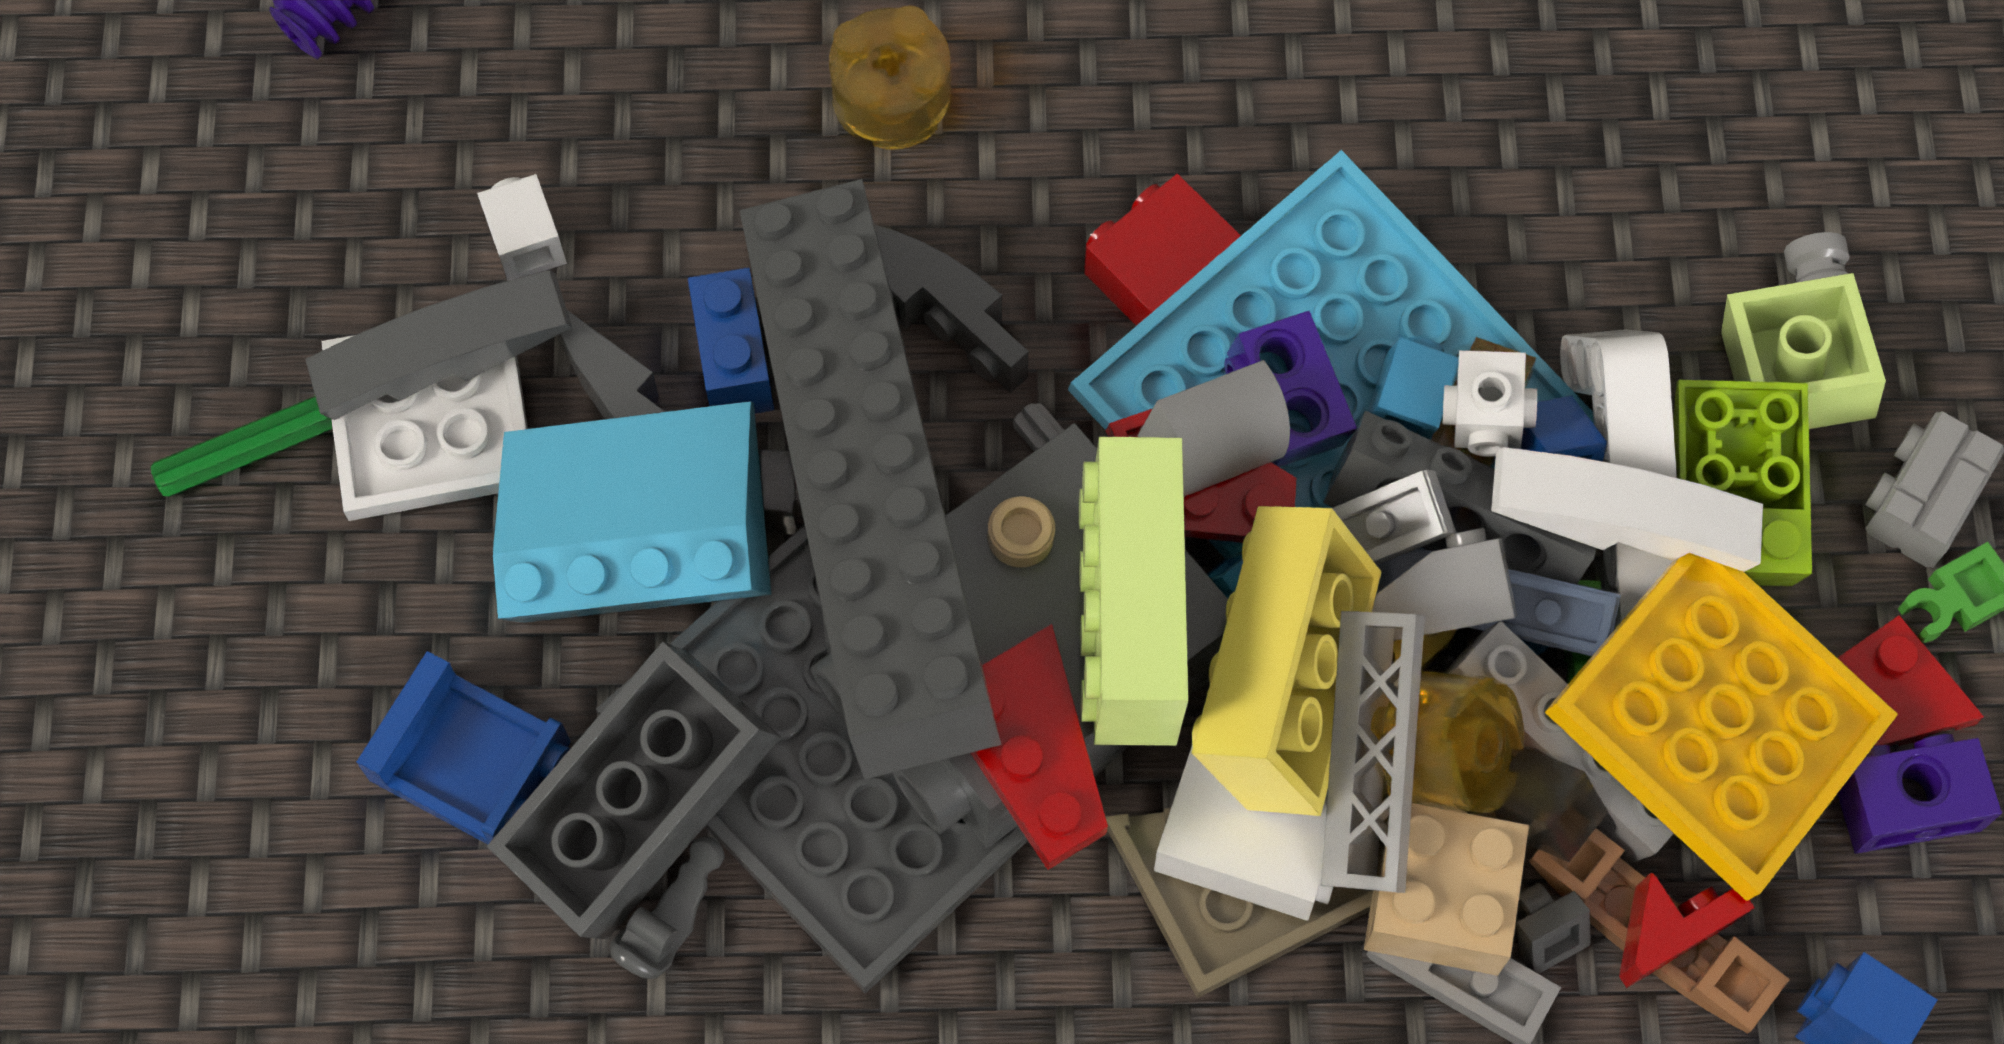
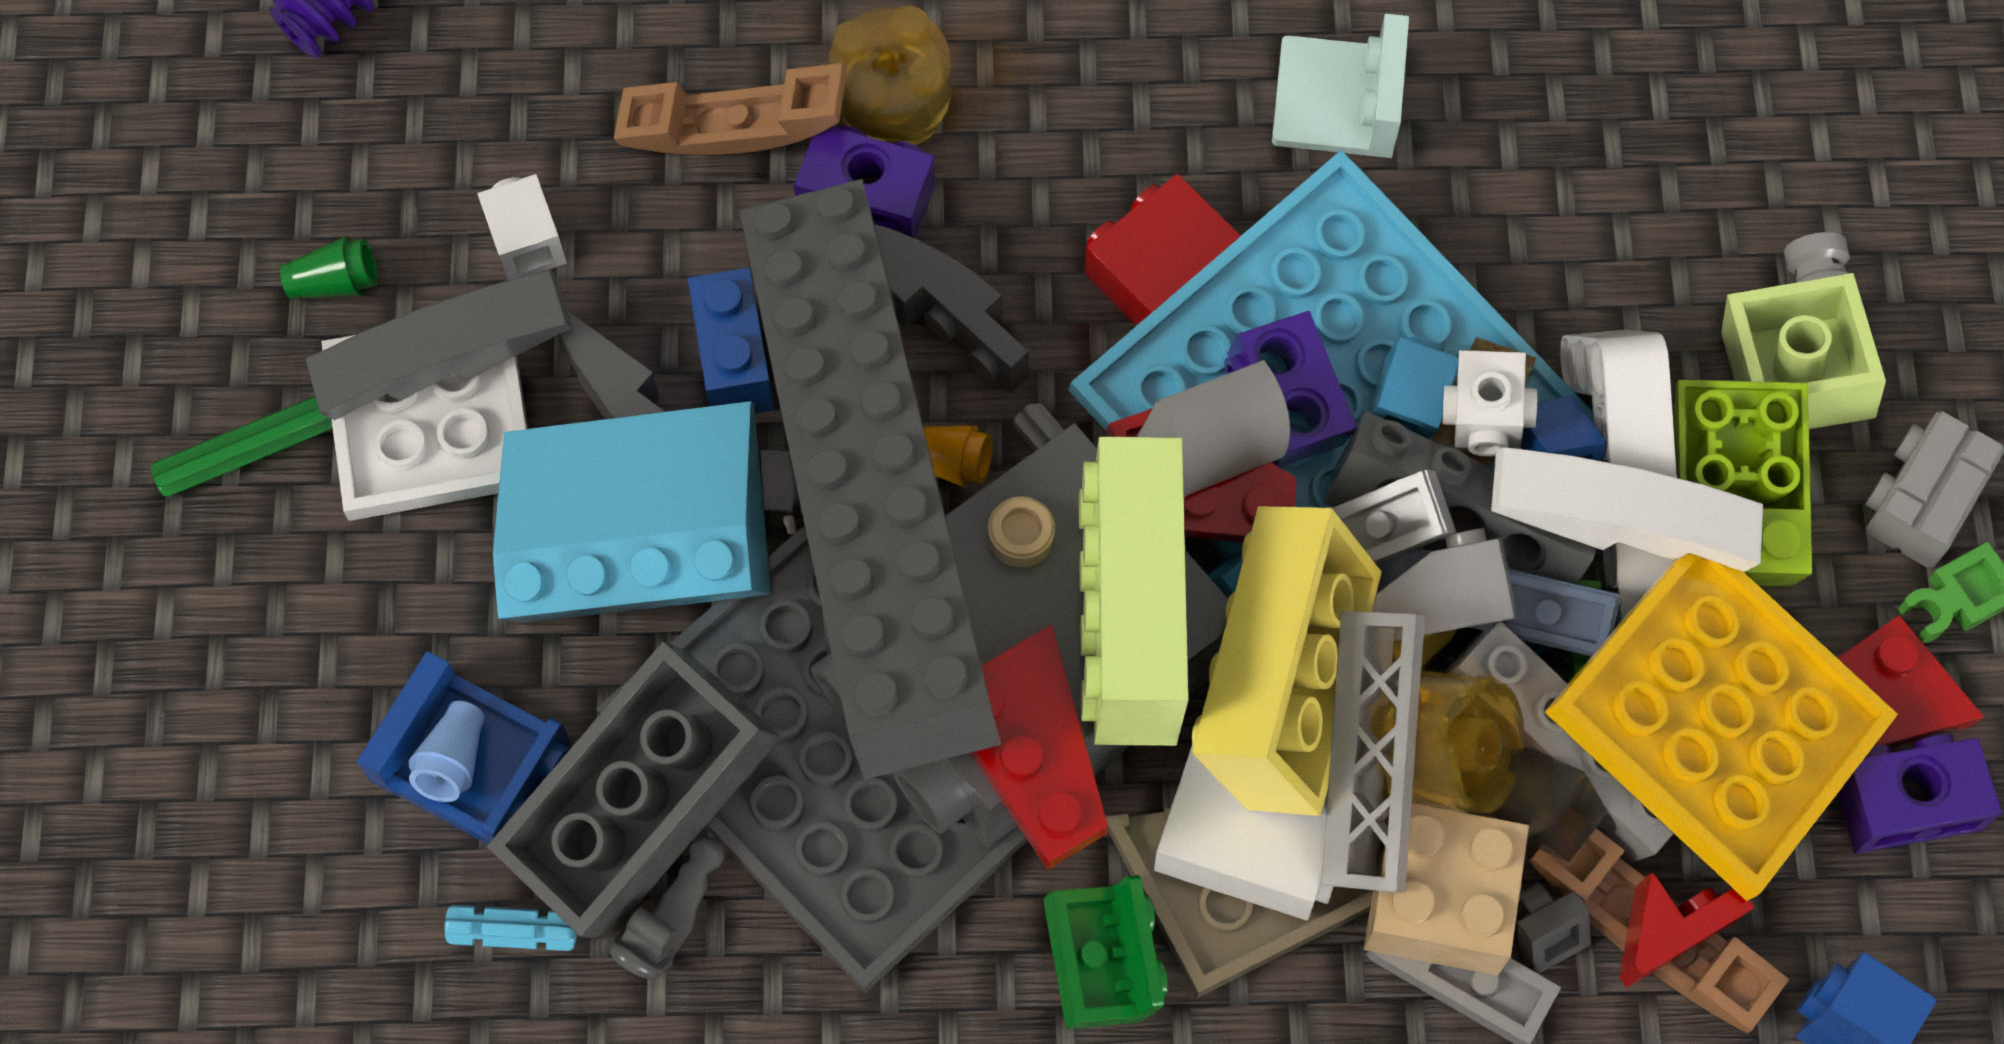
(333, 270): none -> green cone
(447, 756): none -> light blue cone
(507, 928): none -> medium azure axle
(732, 120): none -> medium nougat slope
(903, 168): none -> dark purple brick
(960, 453): none -> light orange cone
(1105, 954): none -> green bracket
(1342, 92): none -> light aqua bracket

